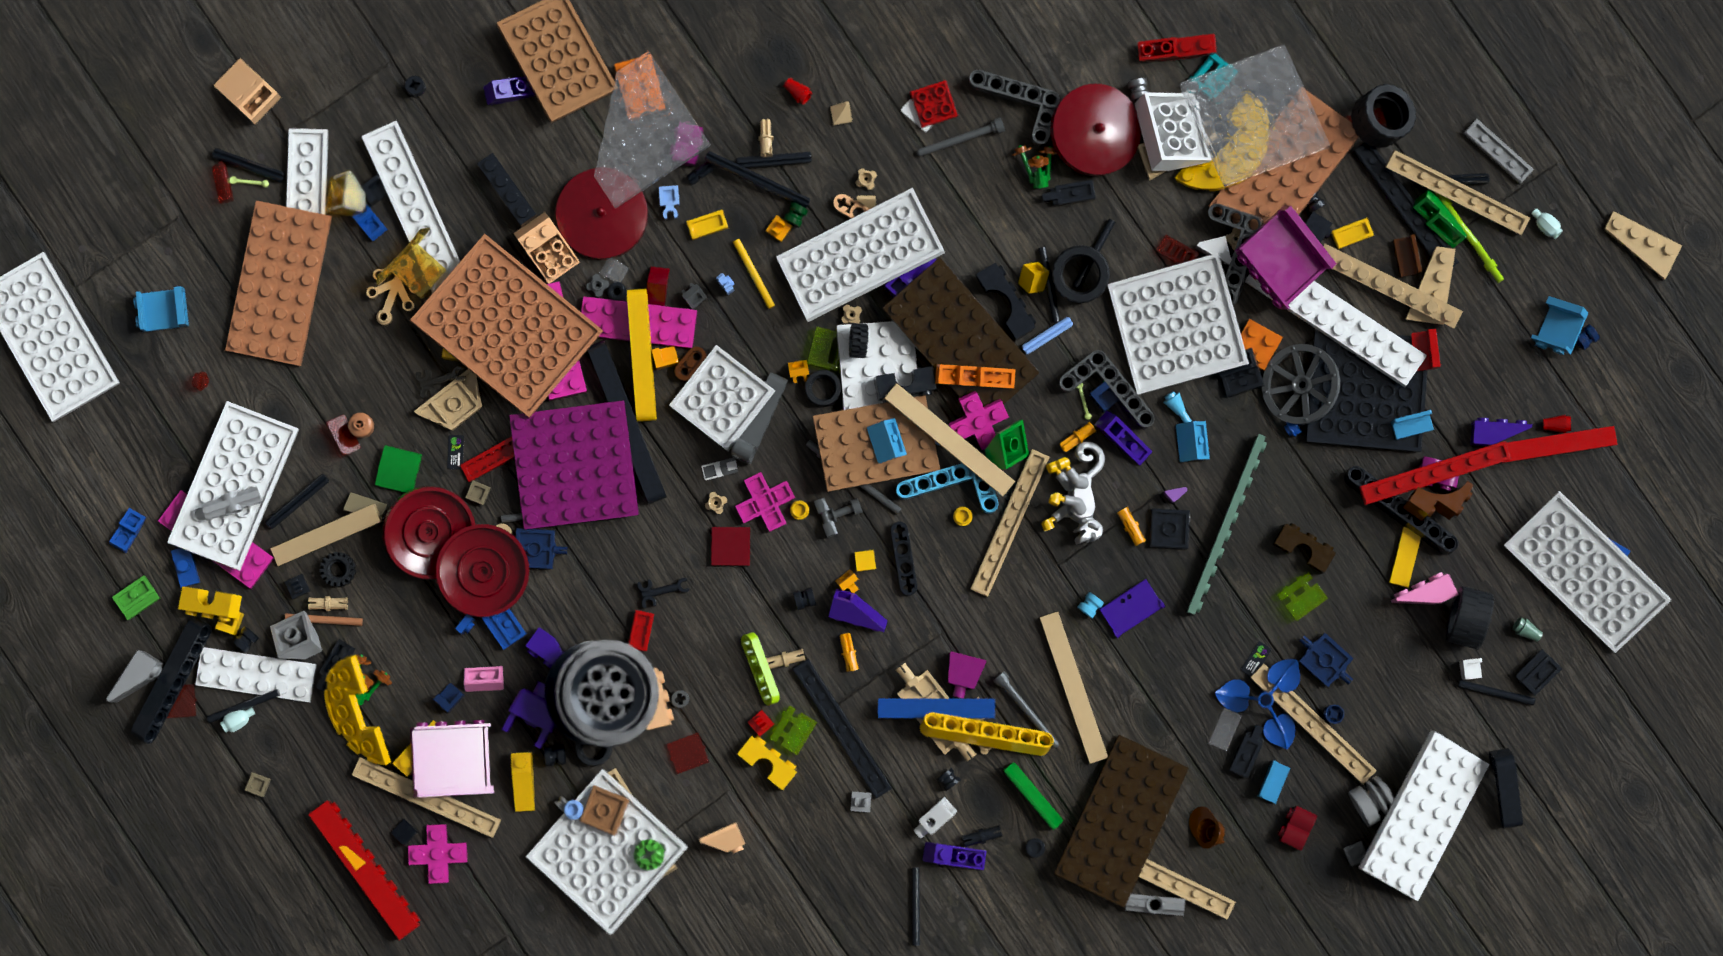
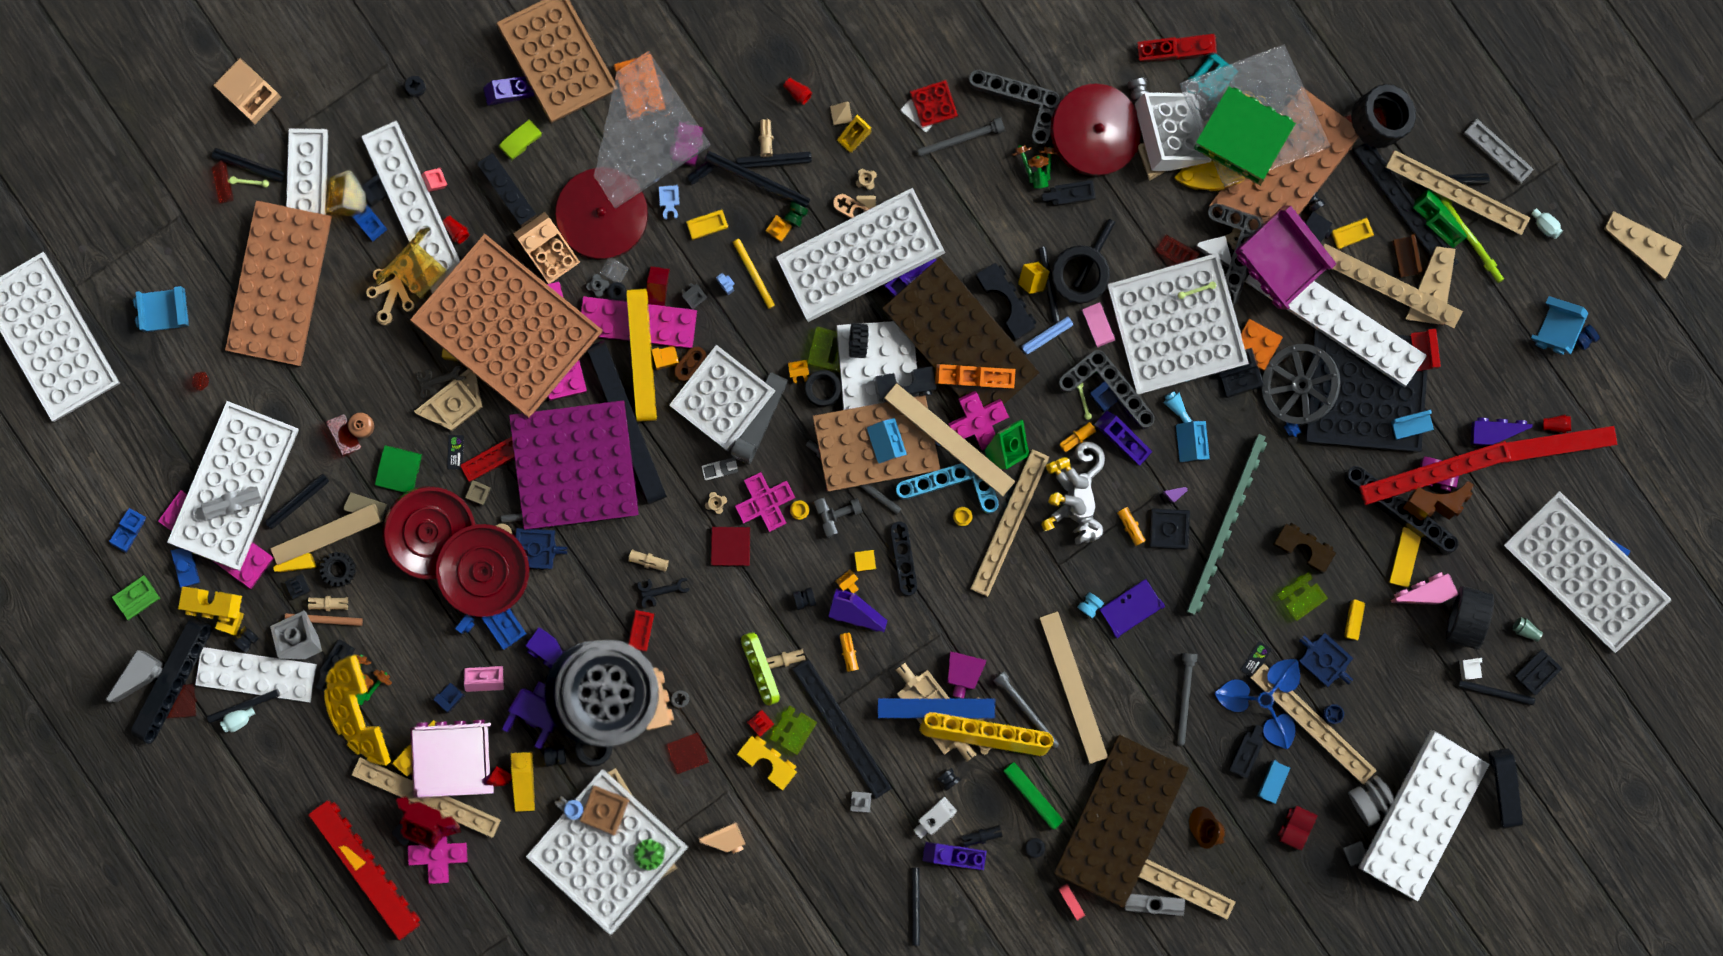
(258, 784): dark tan plate -> none
(302, 562): none -> yellow slope
(425, 824): none -> dark red slope
(434, 179): none -> coral plate
(456, 230): none -> red cone
(499, 777): none -> red tile
(520, 139): none -> lime slope
(648, 560): none -> tan pin
(847, 311): tan plate -> none
(854, 134): none -> yellow slope
(1071, 902): none -> coral beam
(1098, 324): none -> bright pink slope
(1189, 661): none -> dark grey piece
(1212, 285): none -> yellowish green hinge
(1225, 729): clear plate -> none
(1244, 135): none -> green panel
(1354, 619): none -> yellow slope

